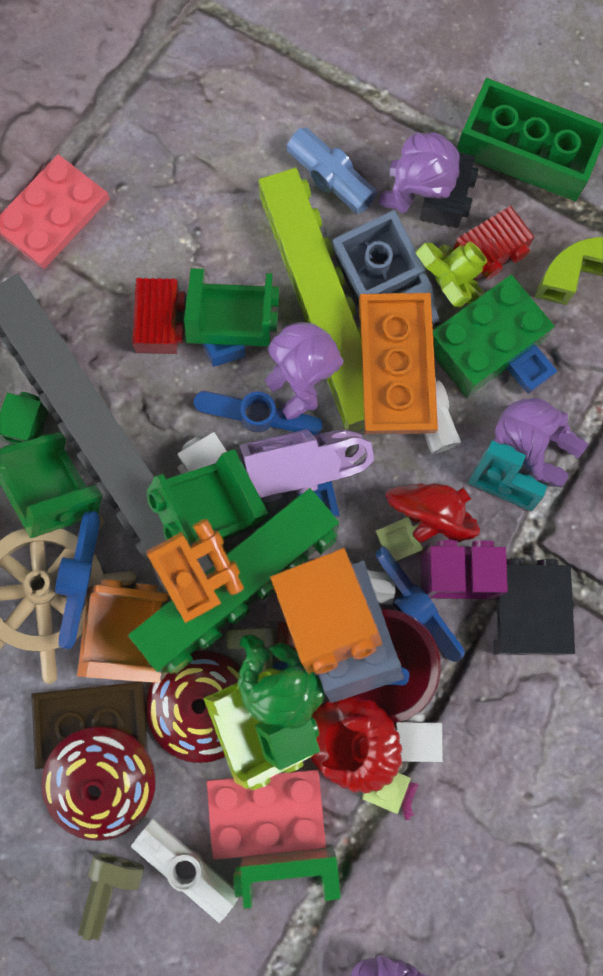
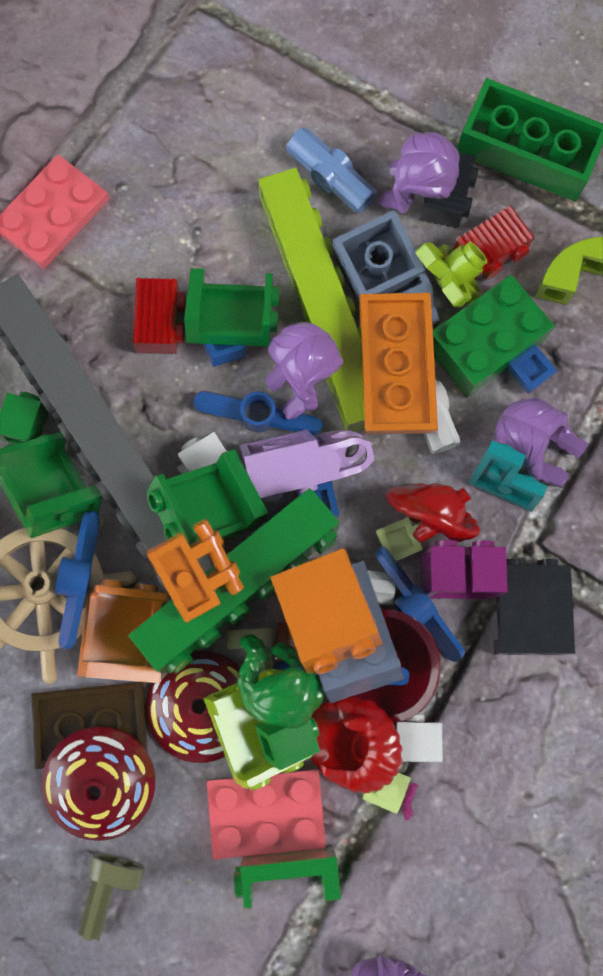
(205, 888): white piece -> none

